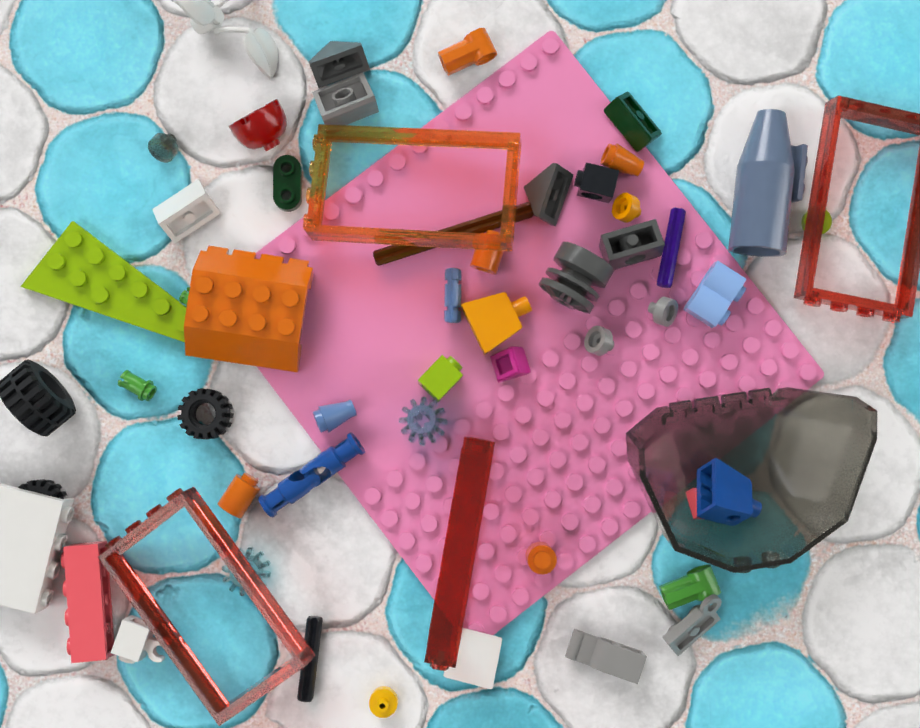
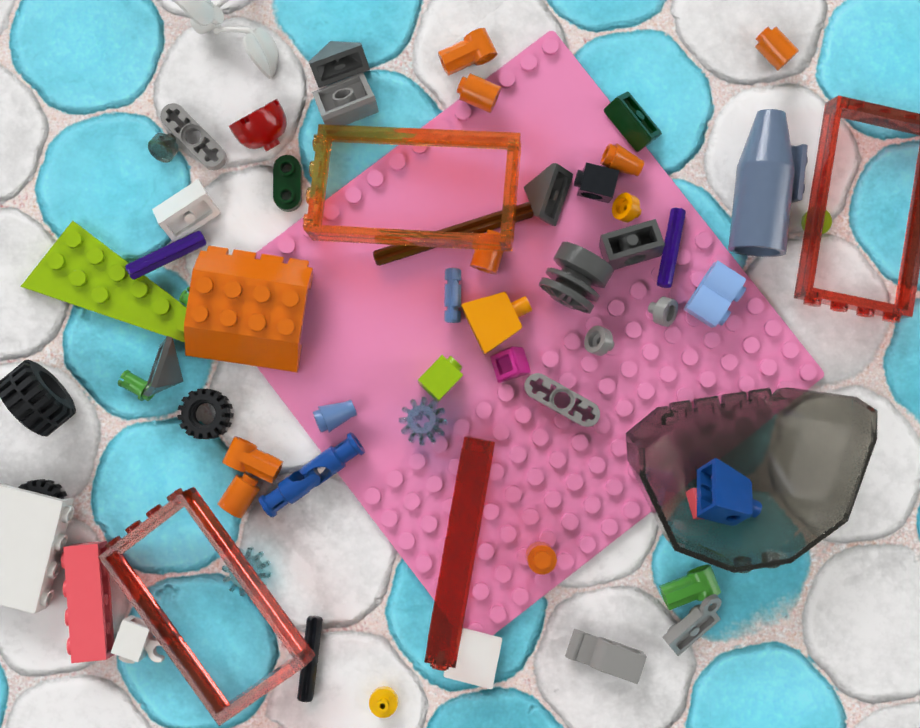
(165, 255): none -> dark purple axle
(165, 369): none -> dark grey slope
(182, 136): none -> light grey beam
(246, 457): none -> orange piece
(478, 92): none -> orange brick
(584, 403): none -> light grey beam
(775, 47): none -> orange brick

